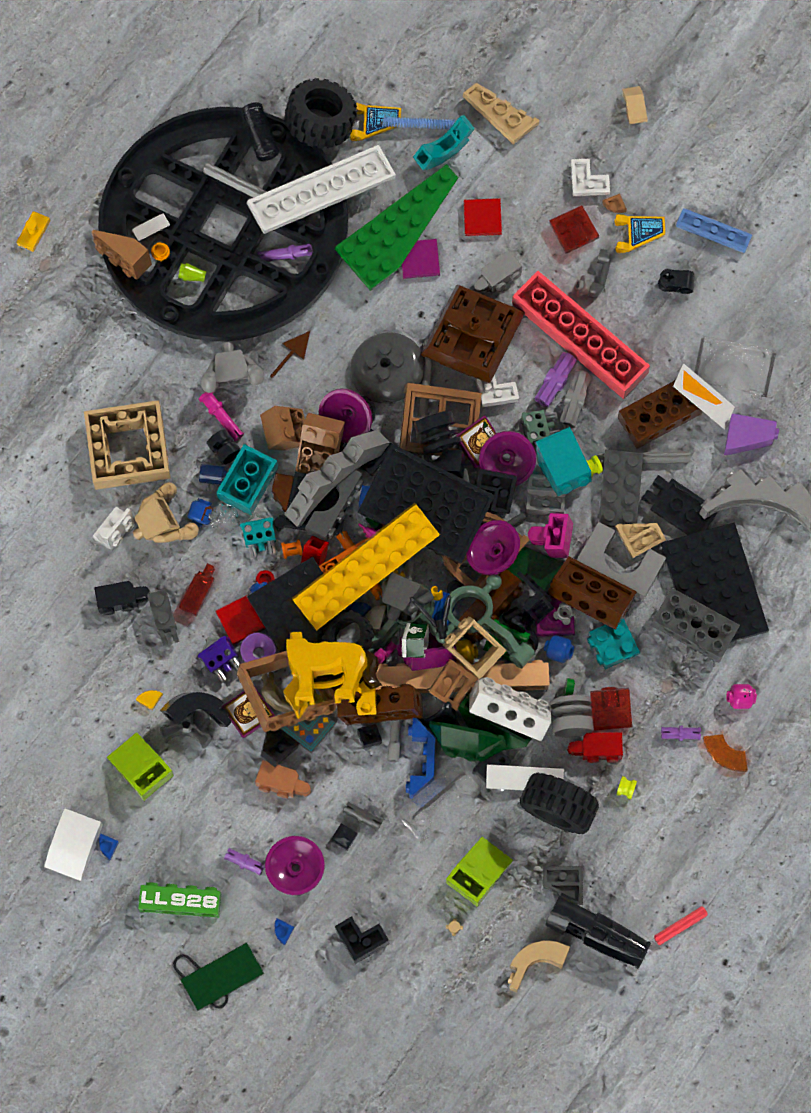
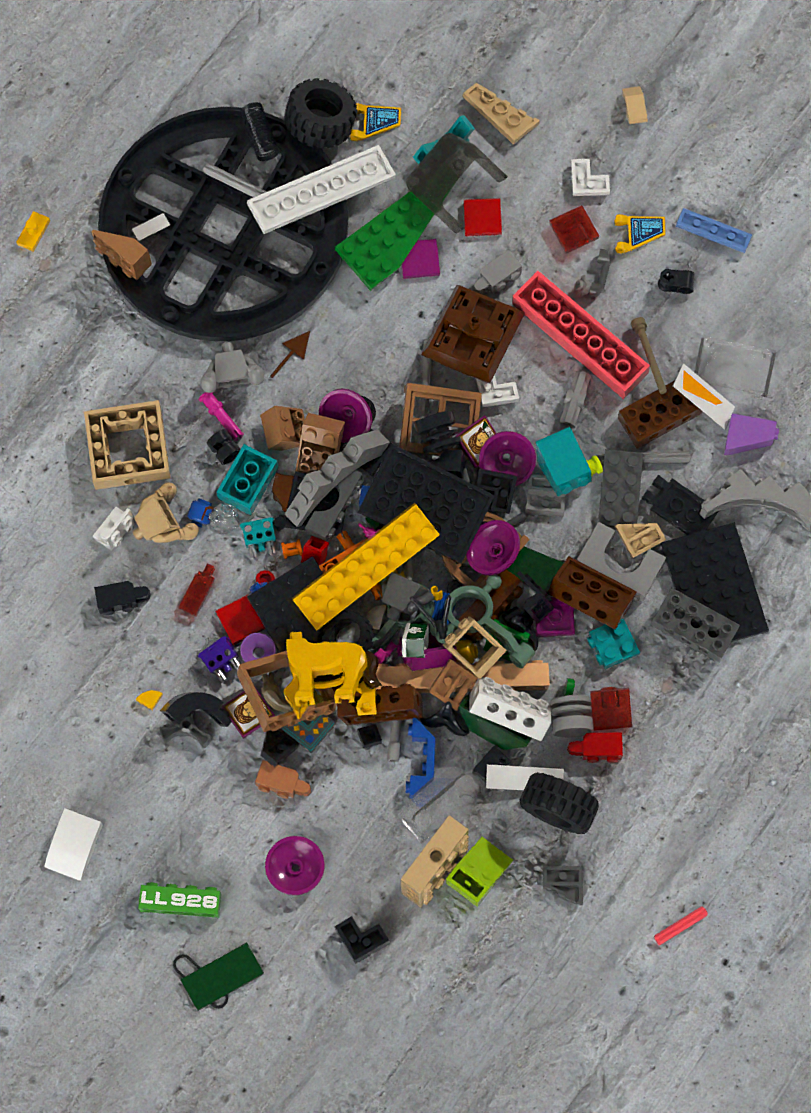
(107, 846): blue tile -> none
(140, 766): lime slope -> none
(160, 251): light orange plate -> none
(163, 615): dark grey hinge -> none
(191, 273): lime cone -> none
(212, 474): dark blue brick -> none
(244, 861): medium lavender pin -> none
(283, 931): blue tile -> none
(290, 252): medium lavender pin -> none
(344, 836): black tile -> none
(359, 607): blue tile -> none
(362, 815): dark grey pin -> none
(386, 383): dark grey brick -> none
(422, 122): light blue piece -> none
(435, 861): none -> tan brick
(442, 169): none -> clear smoke windscreen
(454, 927): tan piece -> none
(467, 742): dark green wedge -> none
(531, 425): sand green piece -> none
(537, 952): tan arch -> none
(554, 535): dark pink brick -> none
(555, 379): medium lavender piece -> none
(559, 649): blue head -> none
(563, 607): light grey plate -> none
(597, 931): black piece -> none
(615, 204): medium nougat tile -> none
(626, 787): neon yellow wheel -> none
(639, 326): none -> dark tan piece
(680, 733): medium lavender pin -> none
(724, 754): clear orange tile -> none
(741, 696): dark pink head -> none

